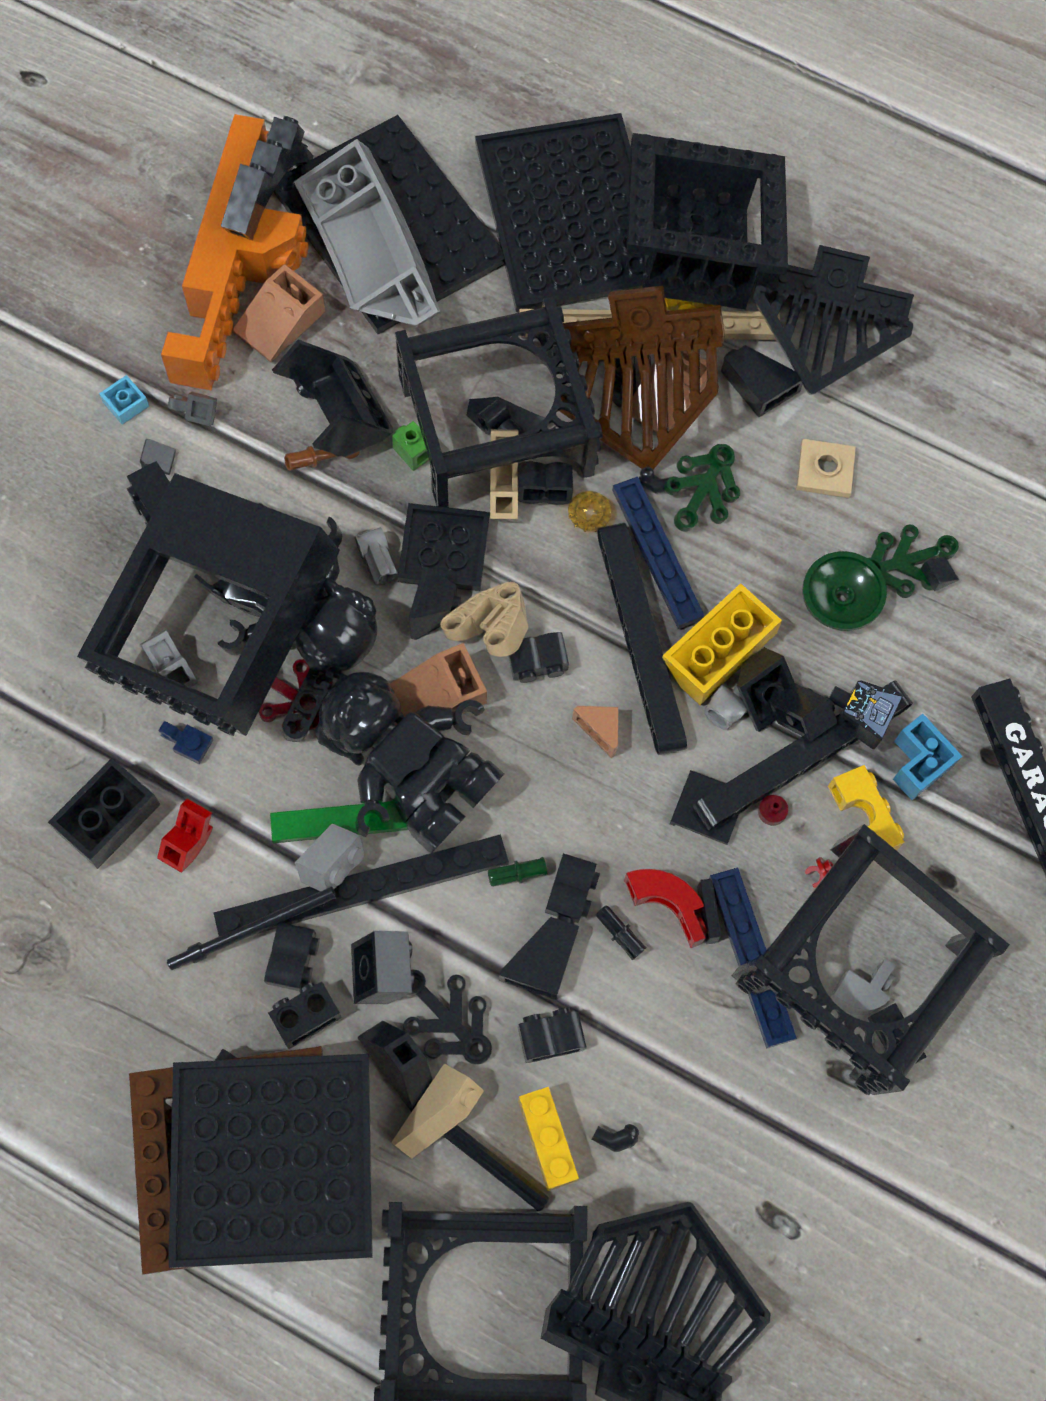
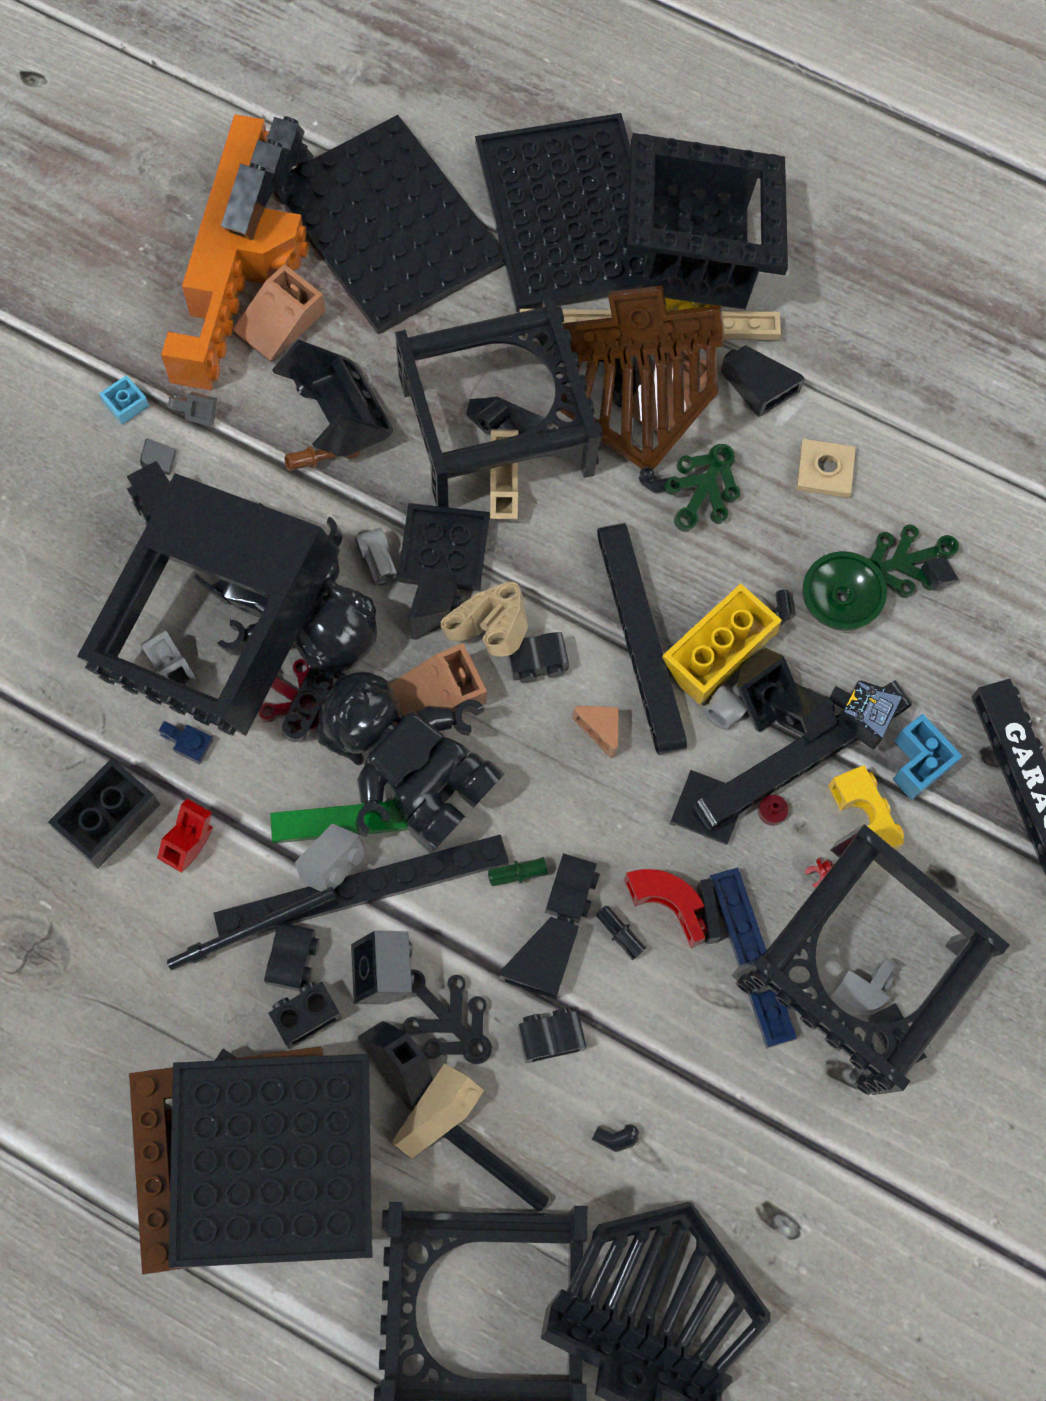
(368, 237): light grey slope -> none
(410, 445): bright green brick -> none
(545, 482): black brick -> none
(548, 1138): yellow brick -> none
(581, 503): clear yellow gear -> none
(658, 552): dark blue plate -> none
(783, 607): none -> black arm
(839, 286): black plate -> none

